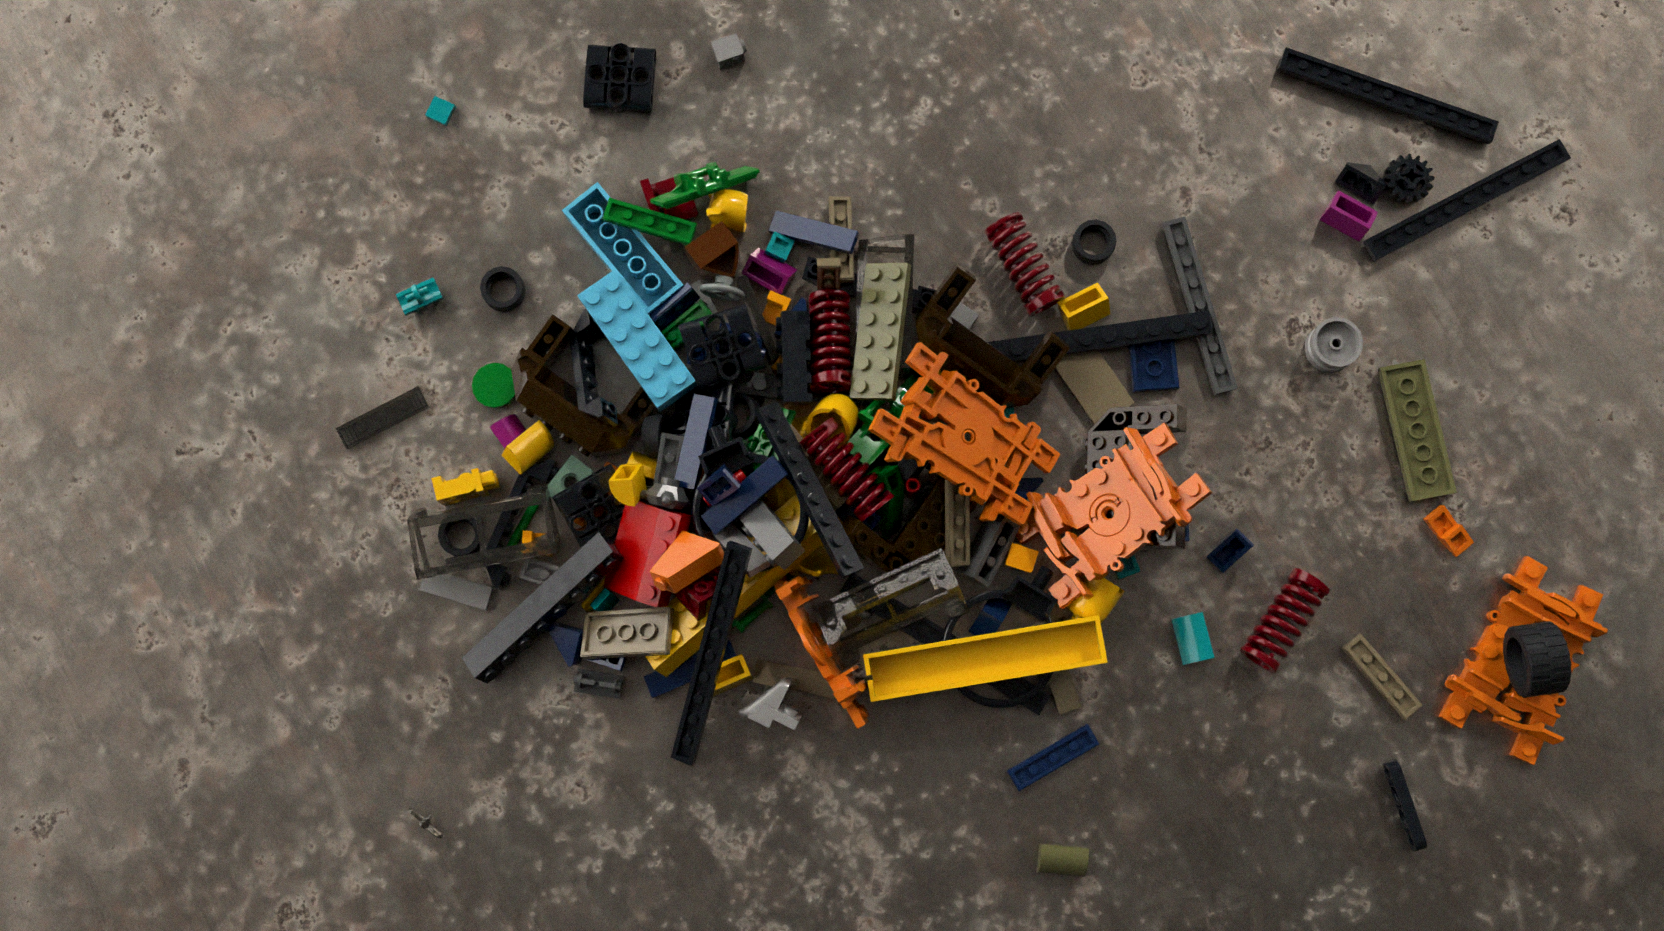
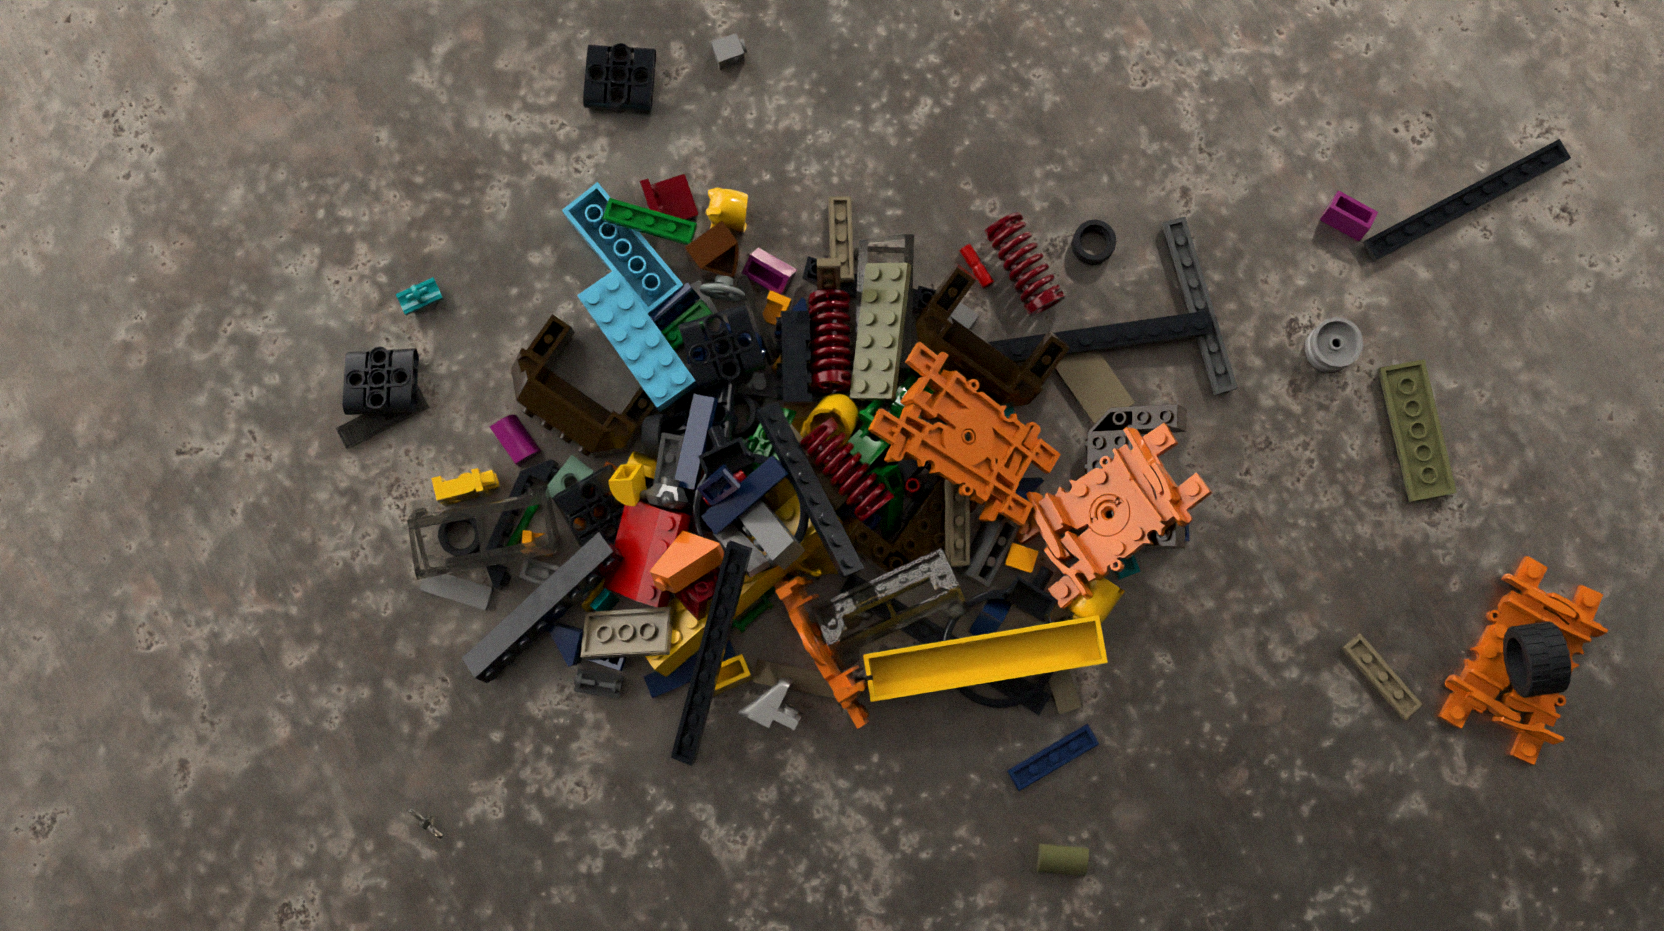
(366, 367): none -> black connector
(440, 111): teal tile -> none
(493, 274): black tyre -> none
(493, 385): green tile -> none
(529, 447): yellow brick -> none
(586, 384): black slope -> none
(692, 184): green piece -> none
(779, 247): teal plate -> none
(814, 232): dark blue tile -> none
(977, 267): none -> red piece
(1084, 307): yellow brick -> none
(1154, 367): dark blue tile -> none
(1192, 638): teal brick -> none
(1230, 550): dark blue slope -> none
(1295, 579): dark red piece -> none
(1362, 181): black slope -> none
(1388, 96): black plate -> none
(1404, 805): black beam -> none
(1415, 172): black gear -> none
(1447, 530): orange slope -> none

